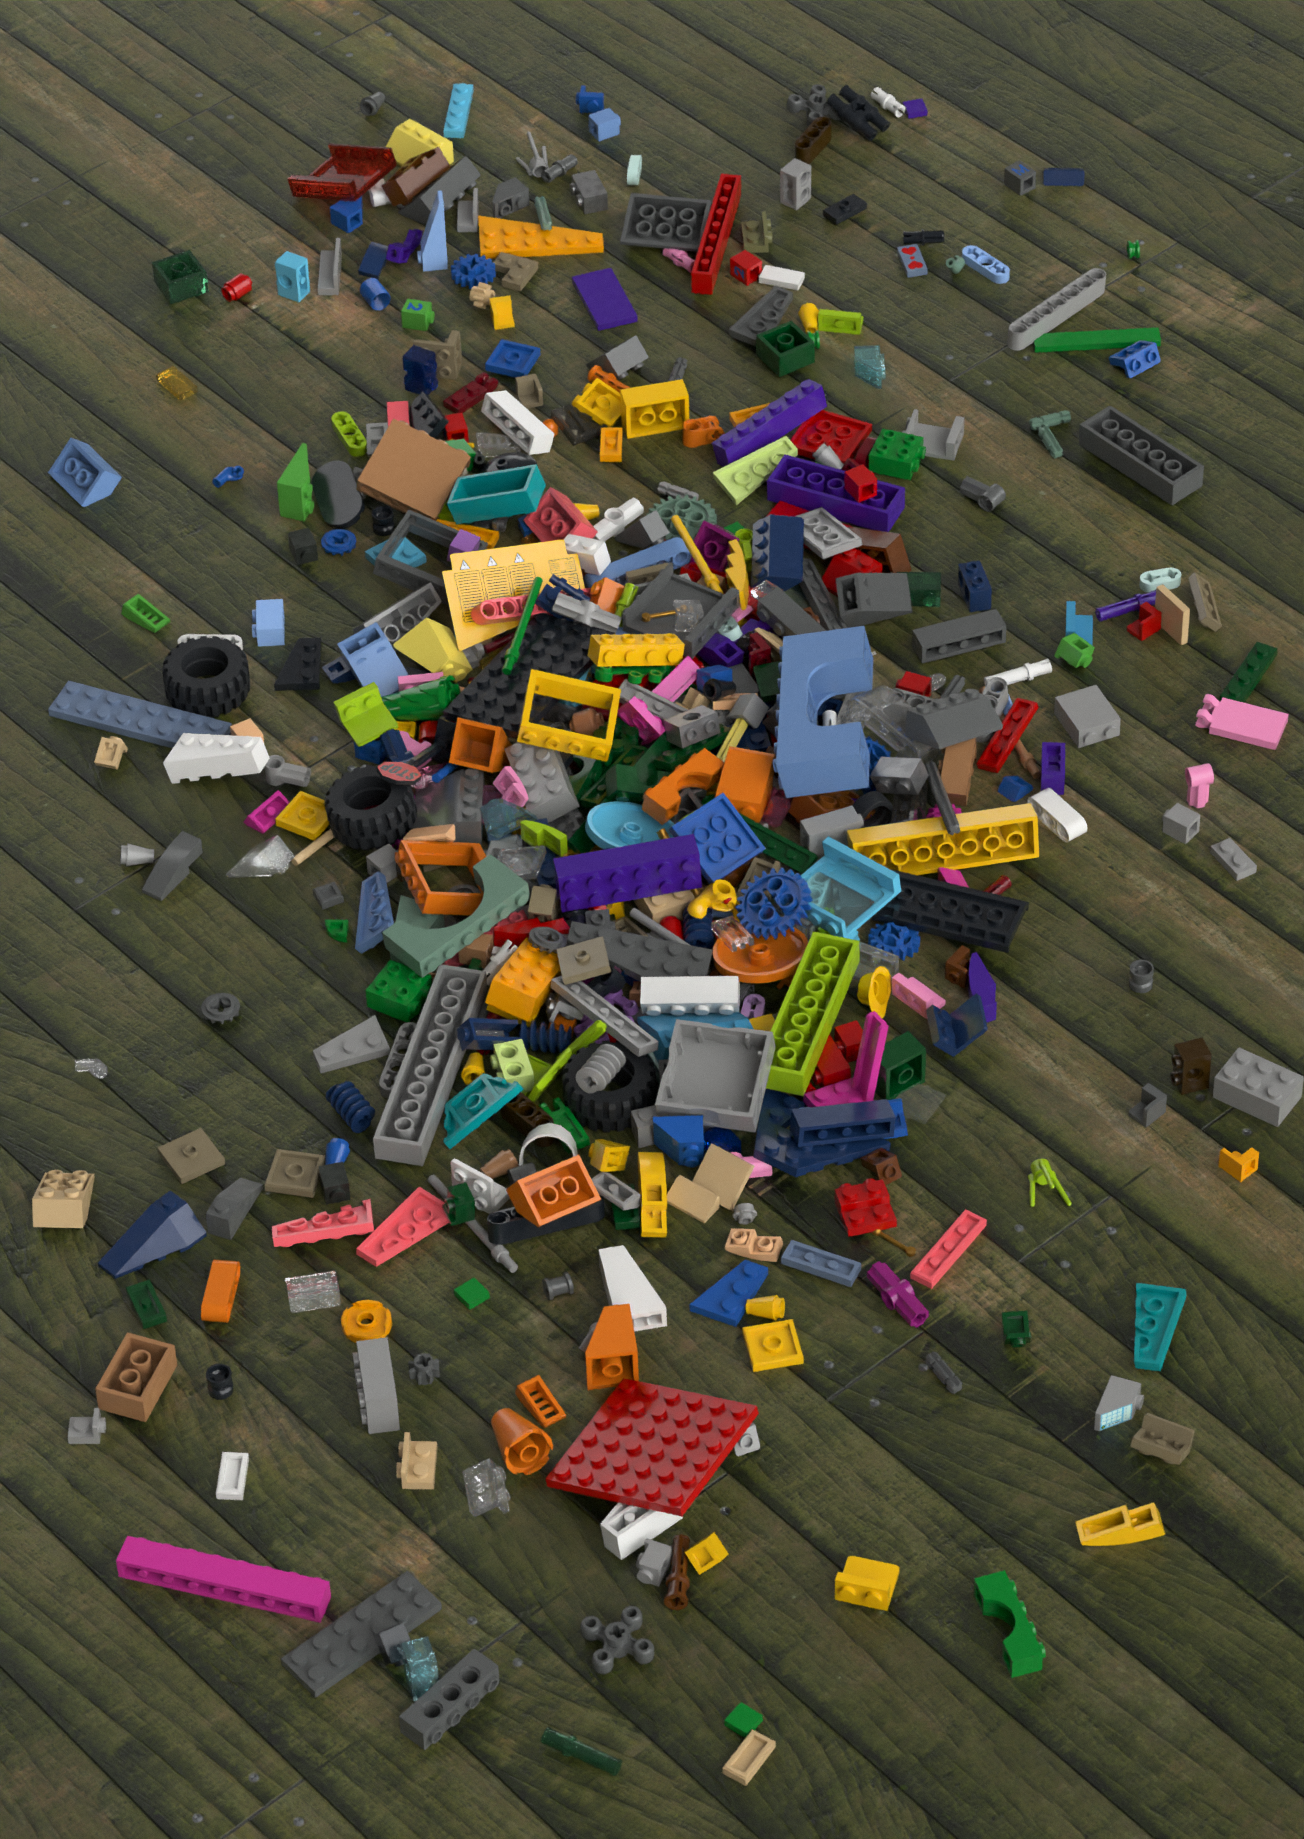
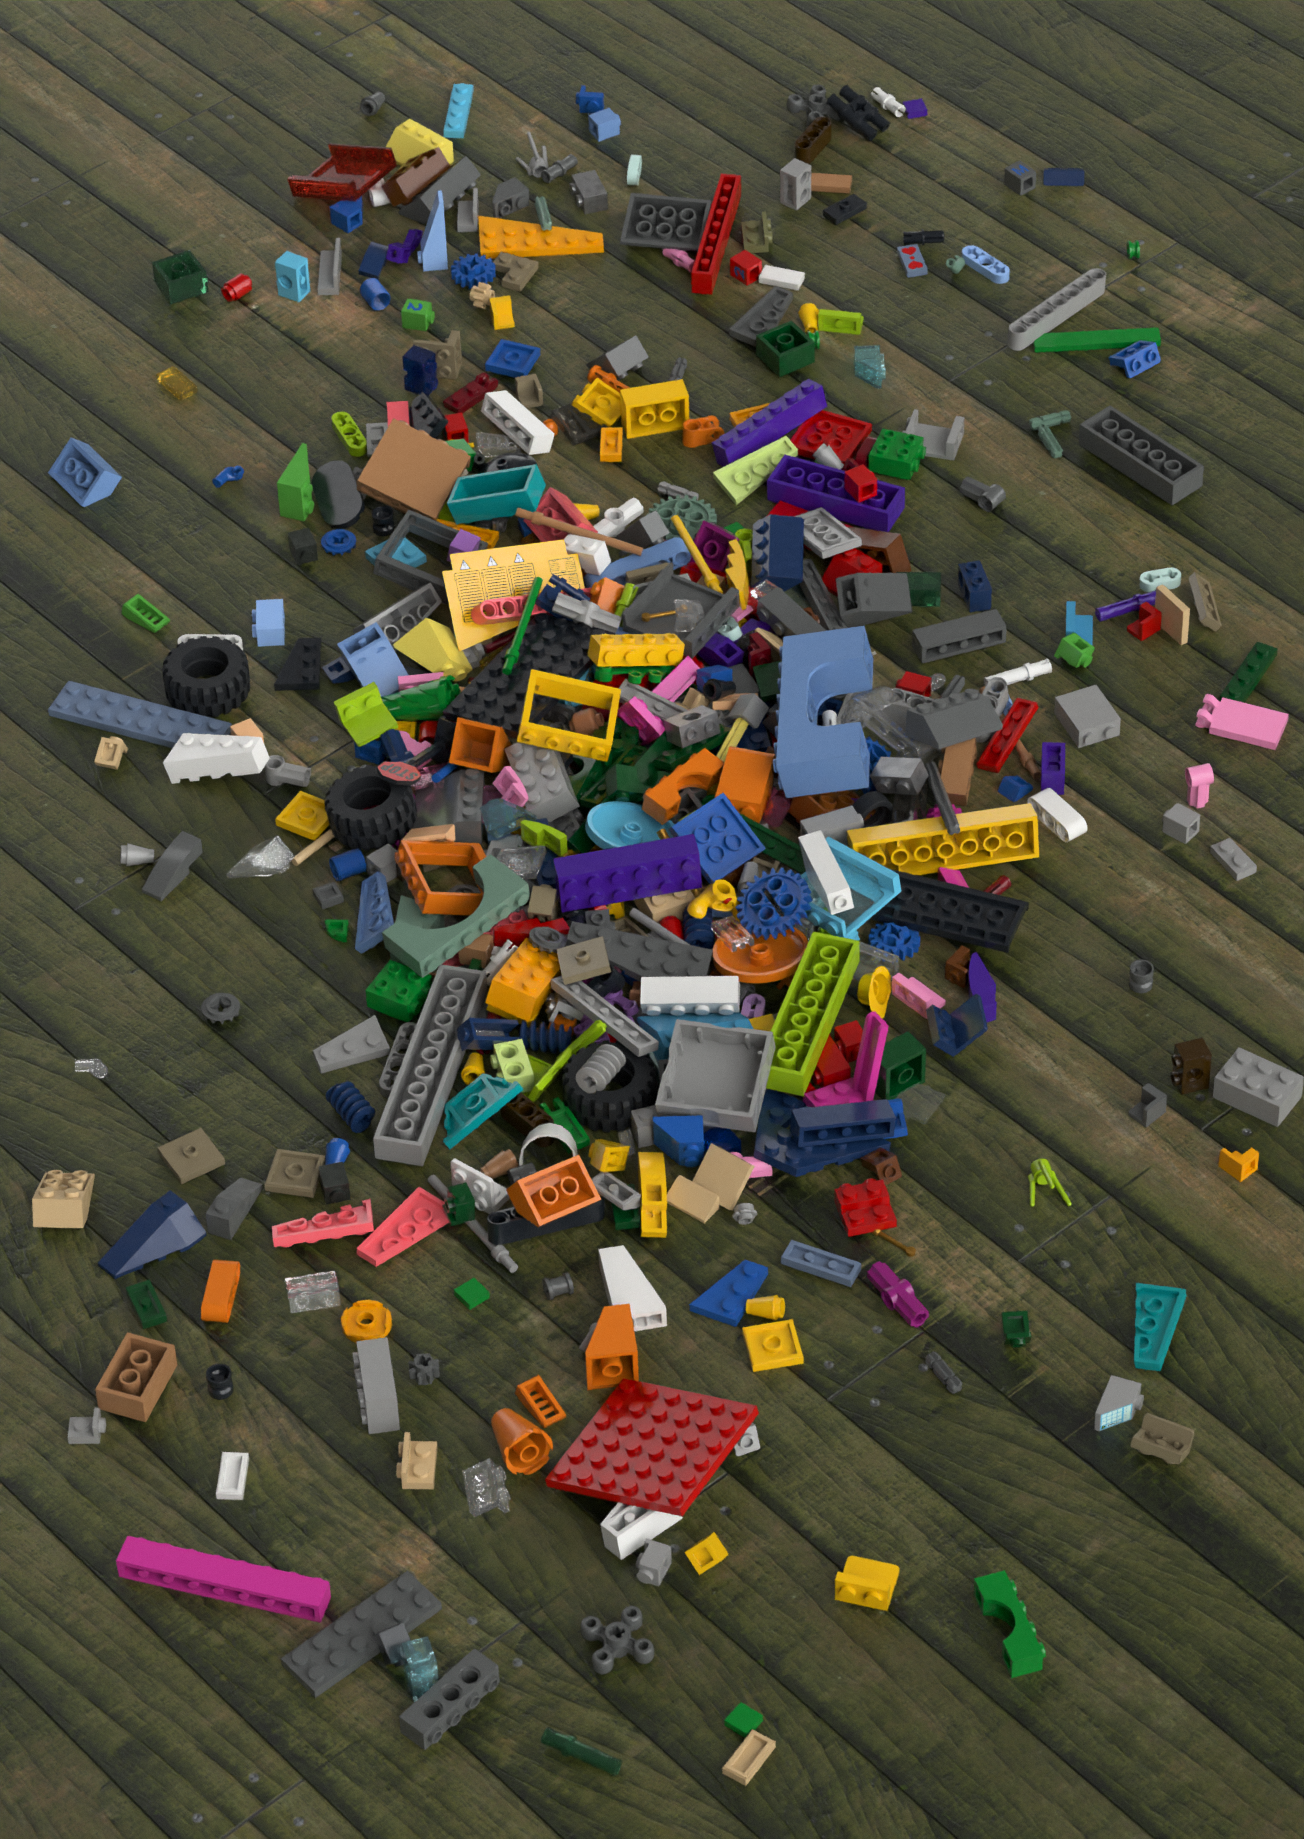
(264, 816): dark pink slope -> none
(347, 864): none -> blue piece
(538, 518): none -> medium nougat bar
(604, 299): dark purple tile -> none
(627, 1139): none -> clear tile
(677, 1581): reddish brown pin -> none
(749, 871): none -> light grey cone
(749, 1245): light nougat slope -> none
(825, 873): none -> white slope
(831, 183): none -> medium nougat tile
(948, 1249): coral tile -> none
(1121, 1526): yellow slope -> none

